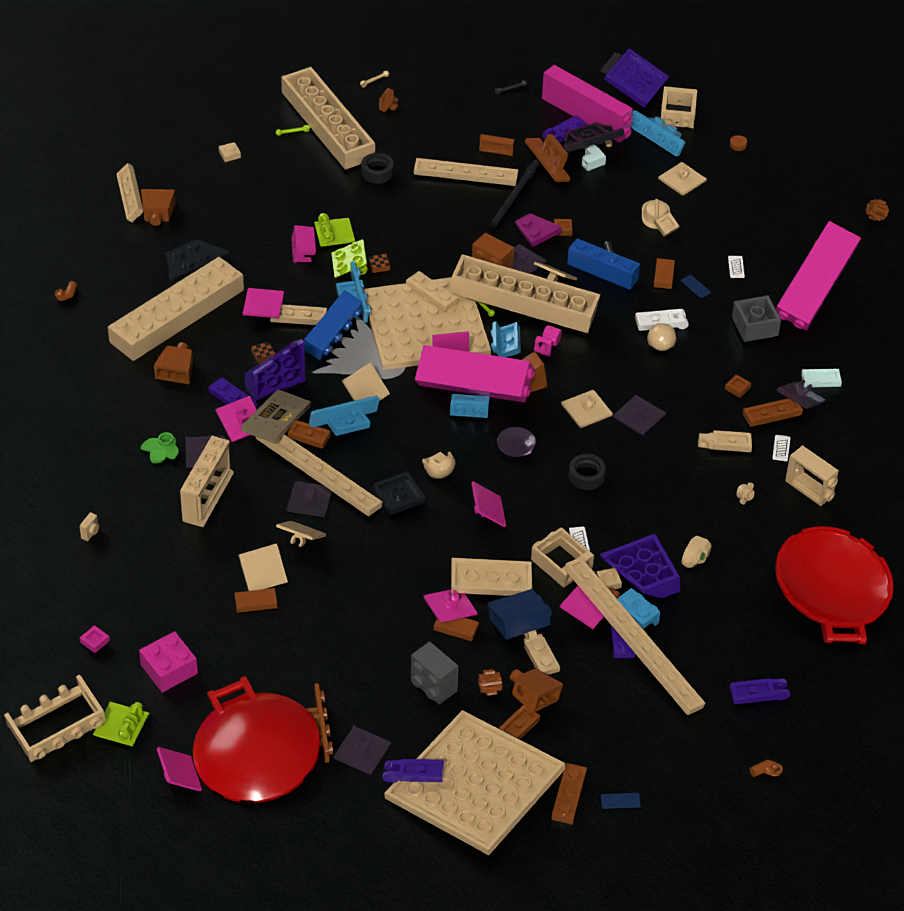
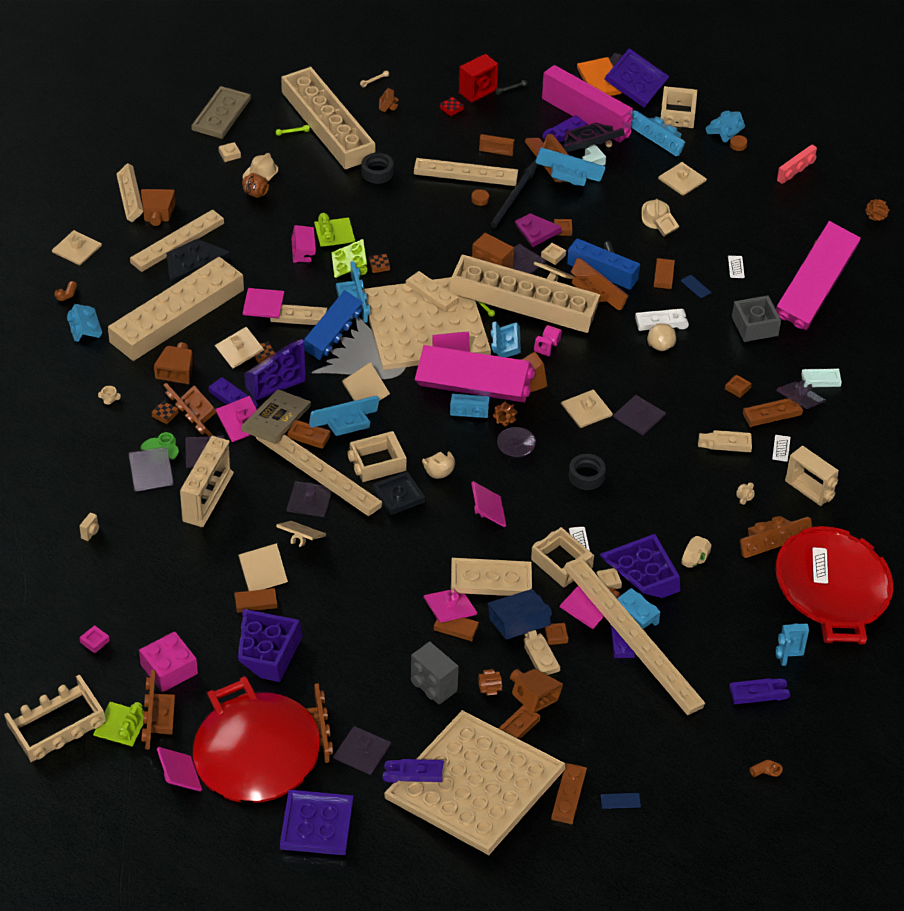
(76, 247): none -> tan piece
(83, 321): none -> dark azure bracket
(109, 394): none -> tan plate
(150, 468): none -> clear purple piece
(159, 714): none -> dark orange bracket
(164, 412): none -> dark orange tile
(184, 235): none -> tan plate
(196, 406): none -> dark orange bracket
(221, 112): none -> dark tan tile
(239, 347): none -> tan piece
(255, 185): none -> dark orange head
(263, 166): none -> tan piece
(268, 643): none -> dark purple wedge
(316, 822): none -> dark purple plate
(376, 444): none -> tan window
(451, 106): none -> red tile
(478, 78): none -> red brick
(480, 197): none -> dark orange tile
(500, 411): none -> dark orange gear
(553, 253): none -> tan plate
(556, 634): none -> dark orange tile
(569, 167): none -> dark azure bracket
(591, 280): none -> dark orange bracket
(595, 71): none -> orange tile
(726, 125): none -> dark azure bracket
(771, 534): none -> dark orange bracket
(791, 641): none -> dark azure bracket
(797, 164): none -> coral plate
(820, 565): none -> white sticker

